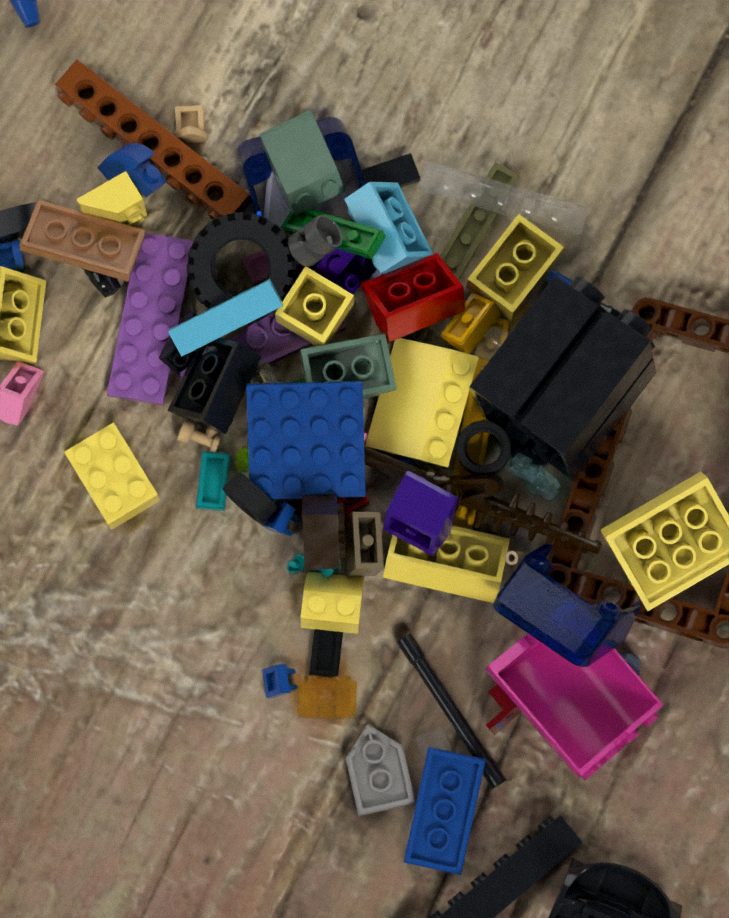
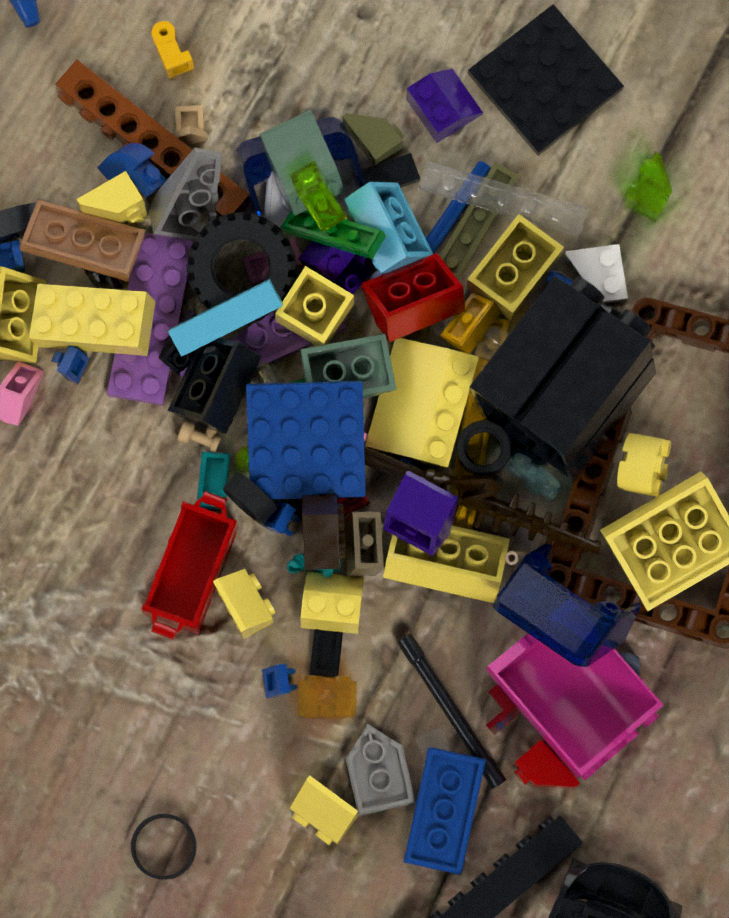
(71, 363): none -> blue tile
(92, 319): none -> light yellow brick
(112, 476): light yellow brick -> none
(140, 827): none -> black tyre
(168, 50): none -> yellow leg
(188, 196): none -> light grey wedge
(189, 566): none -> red container
(244, 602): none -> light yellow slope
(315, 240): dark grey wheel -> none
(318, 196): none -> clear neon green slope
(323, 811): none -> light yellow slope
(374, 136): none -> olive slope
(442, 103): none -> dark purple slope
(452, 213): none -> blue axle
(543, 769): none -> red slope
(545, 79): none -> black plate
(602, 269): none -> white wing
(643, 464): none -> light yellow brick
(652, 191): none -> clear neon green slope

